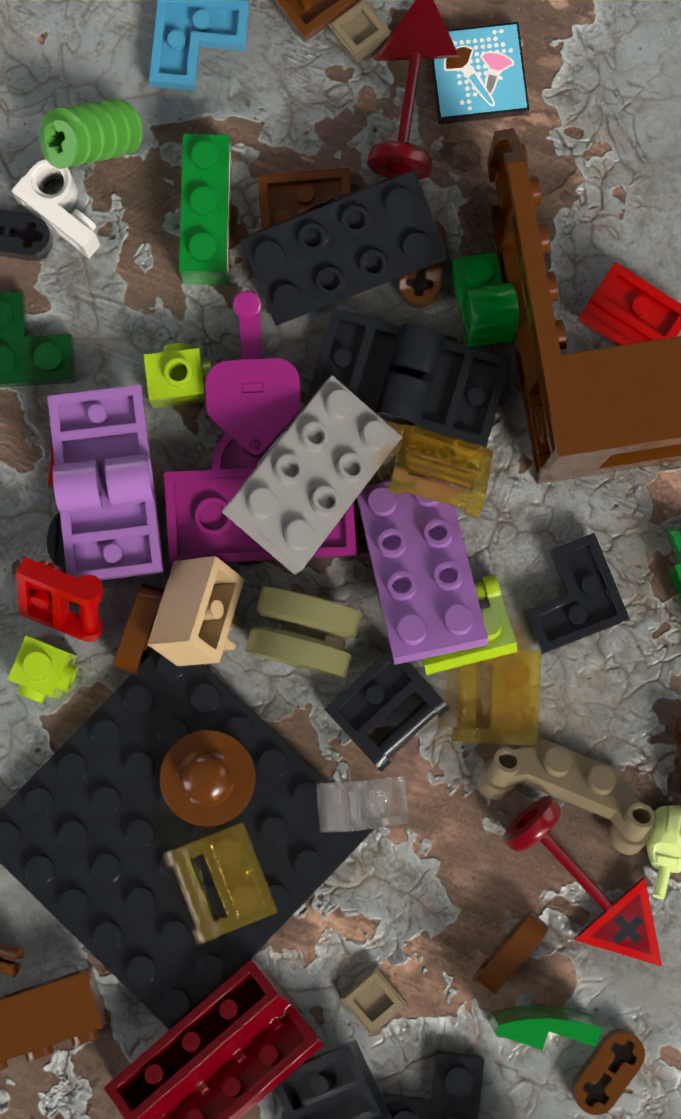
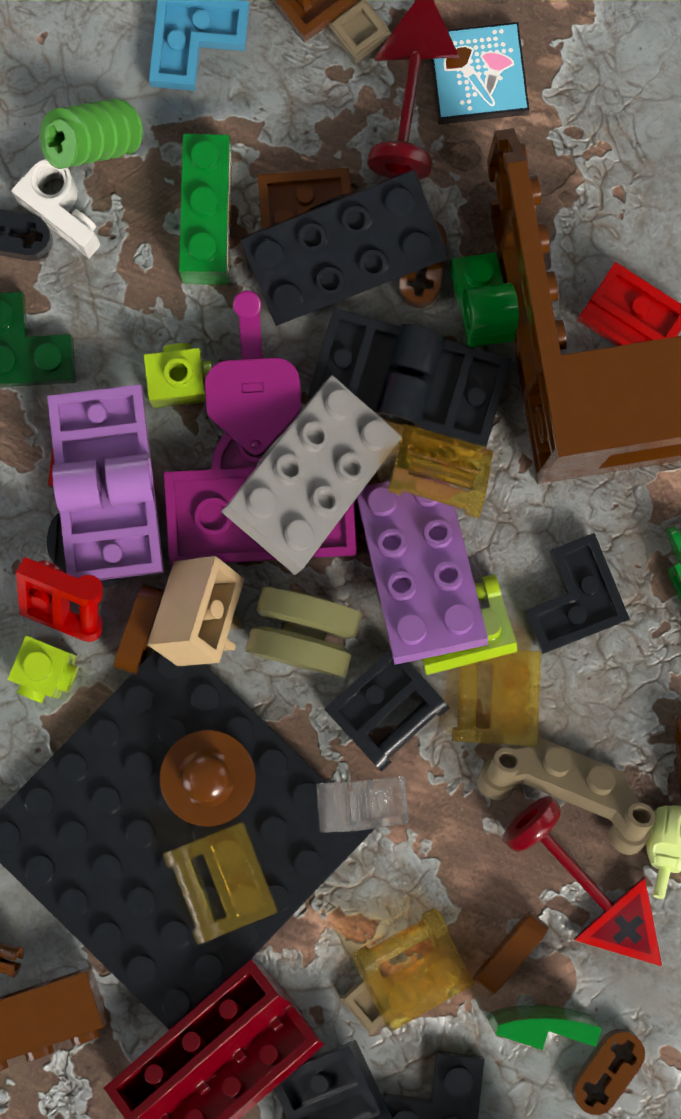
(420, 983): none -> clear yellow plate

